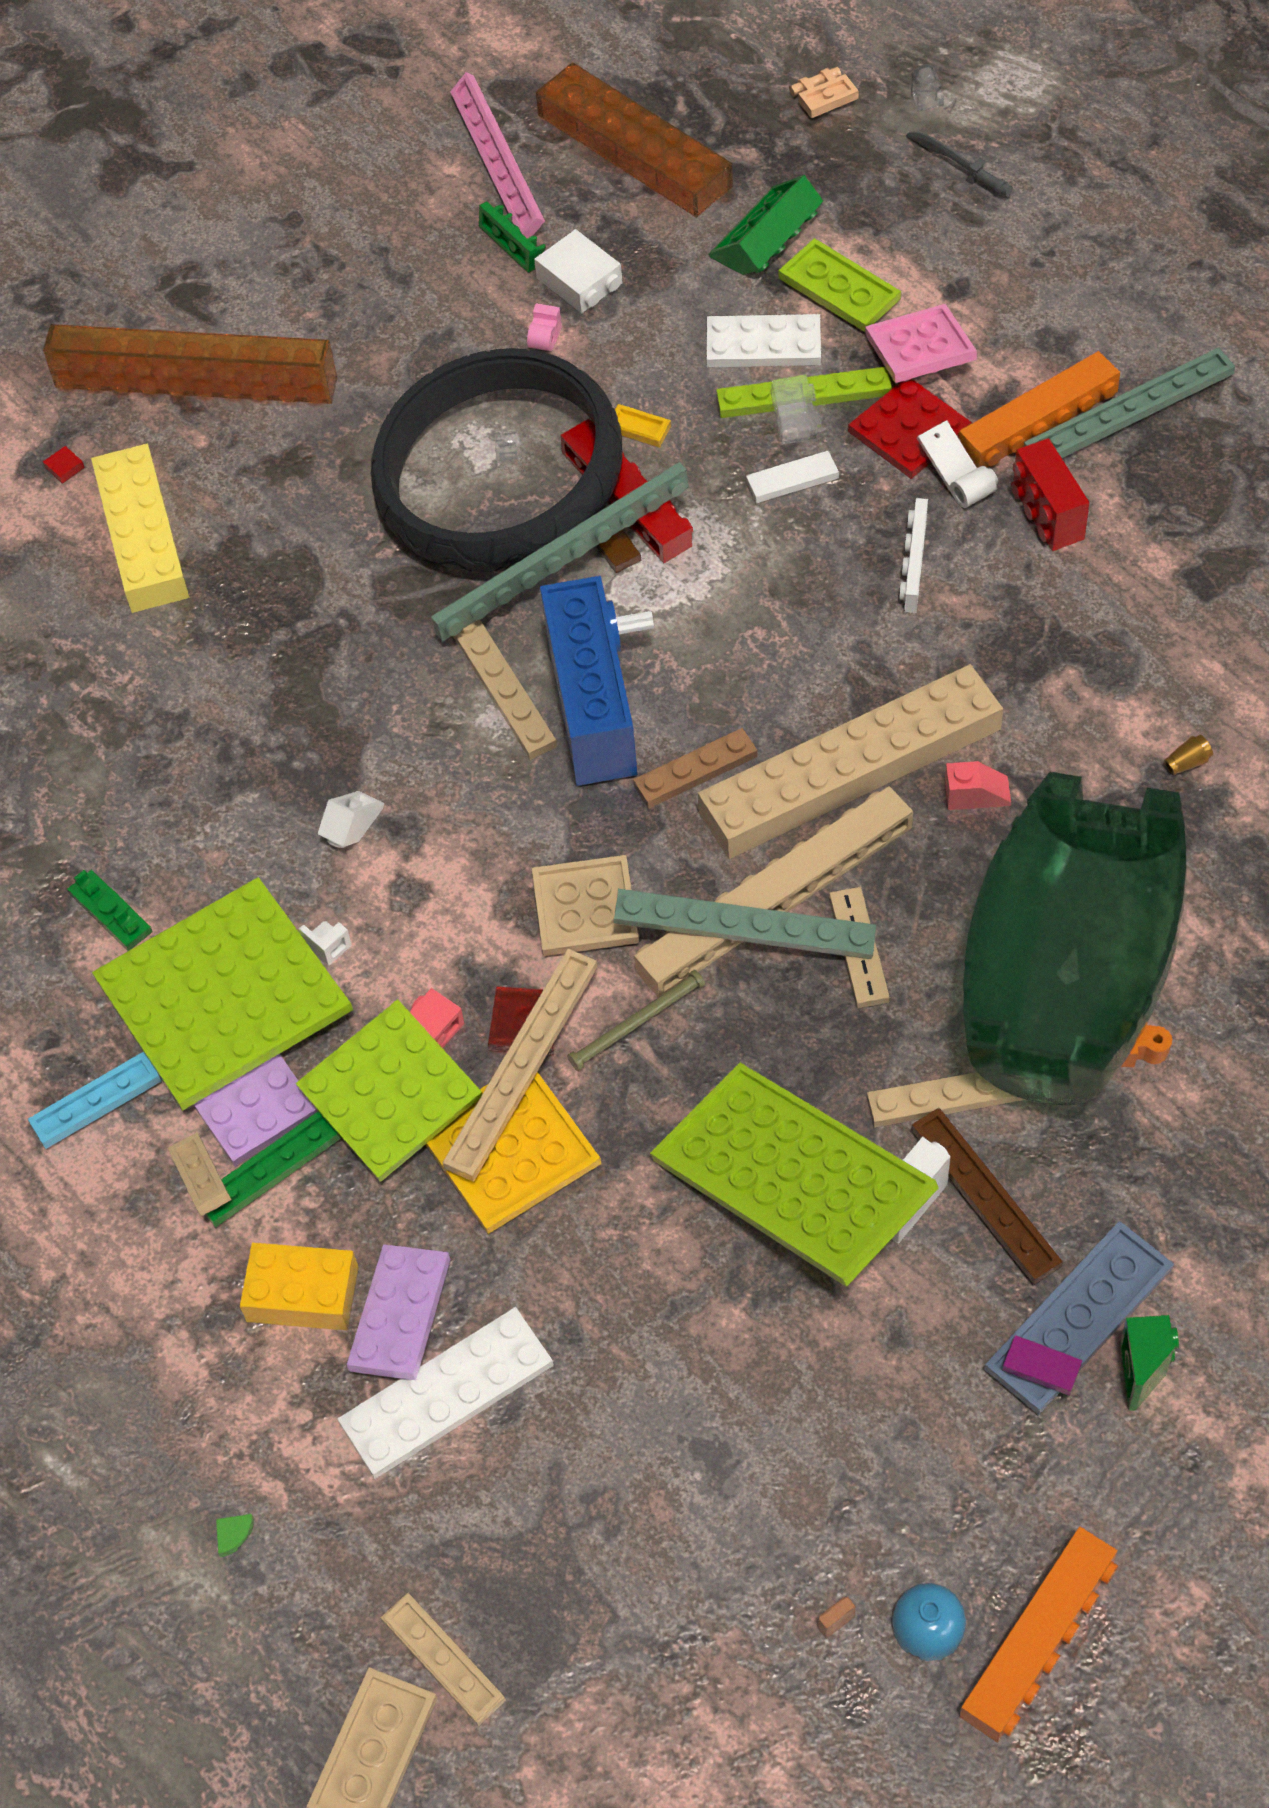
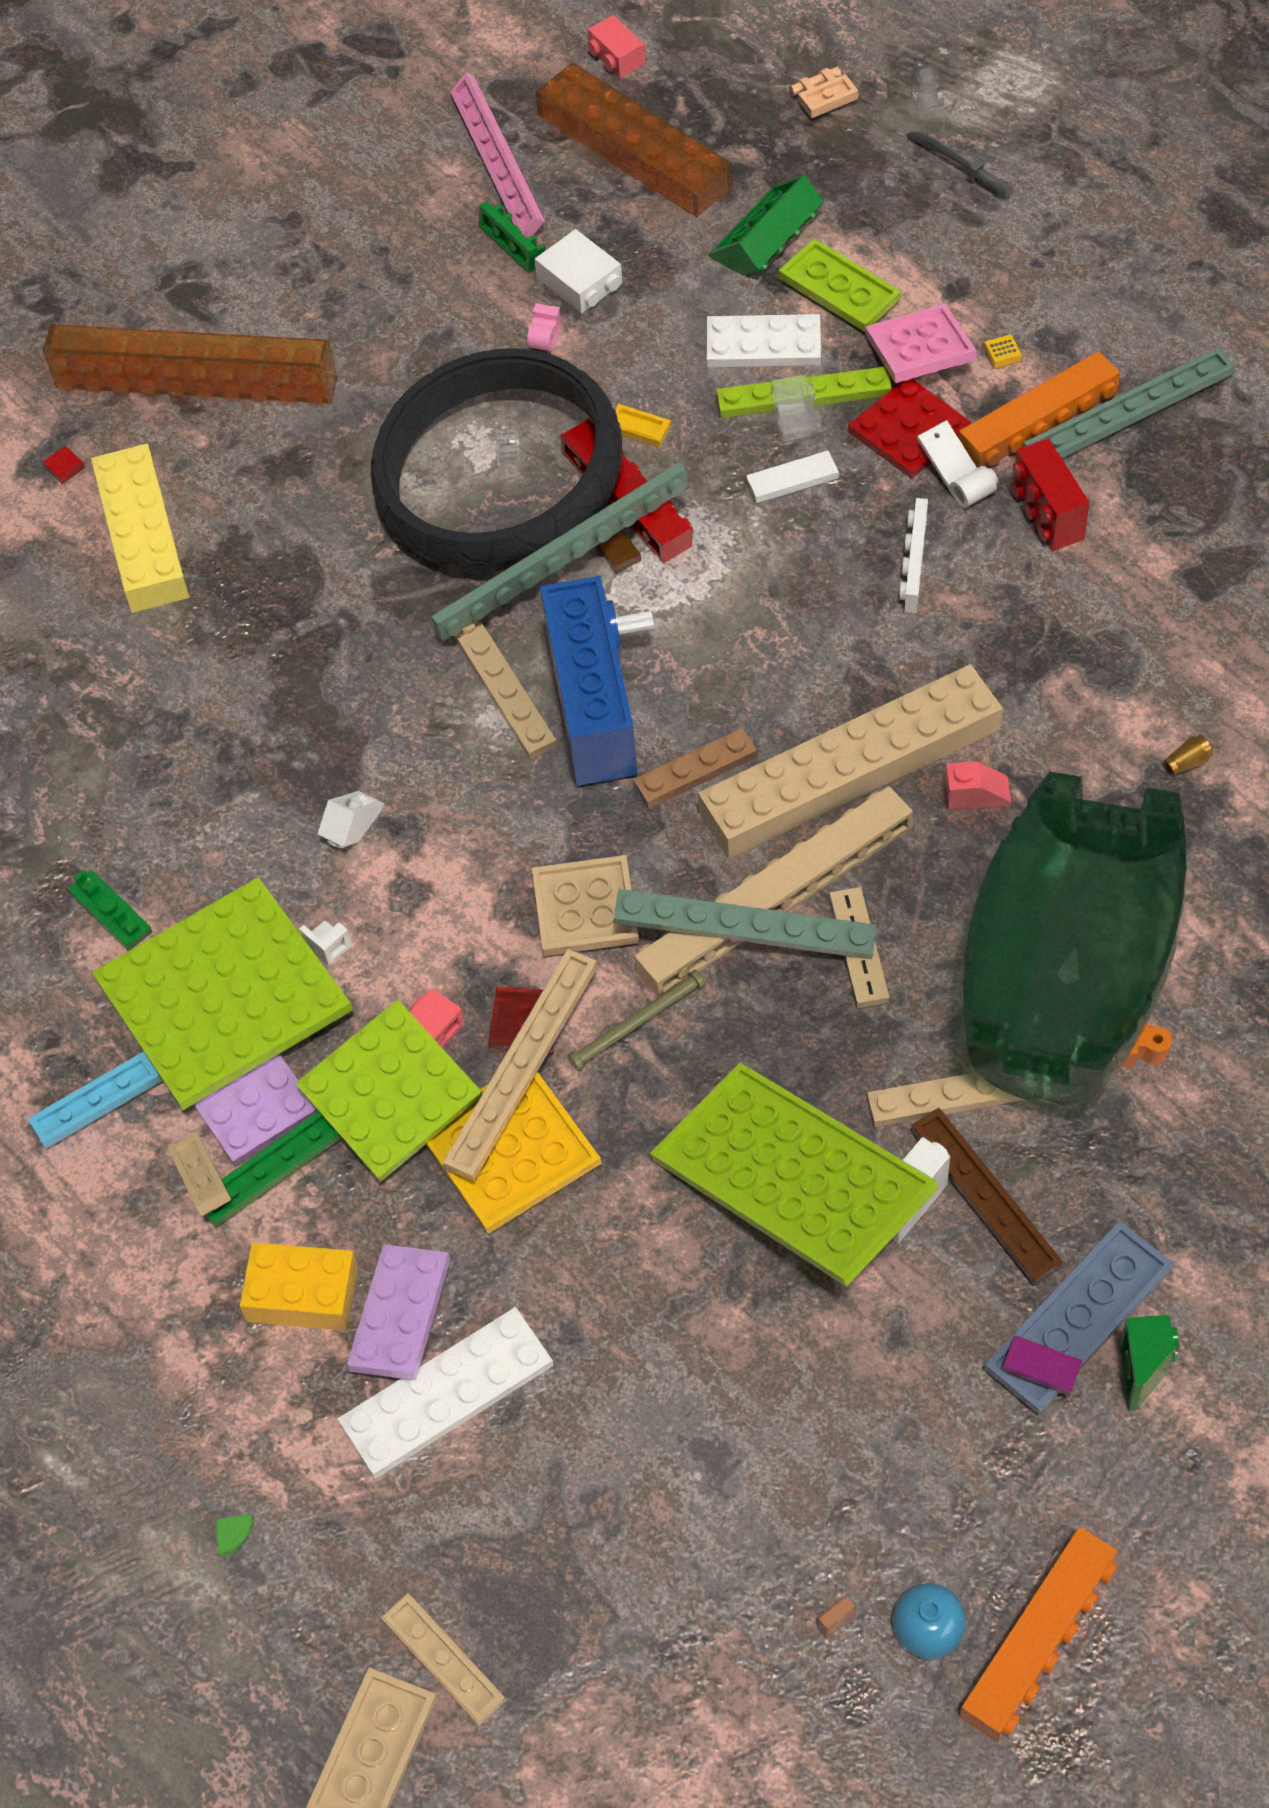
(616, 46): none -> coral brick
(1002, 351): none -> yellow tile

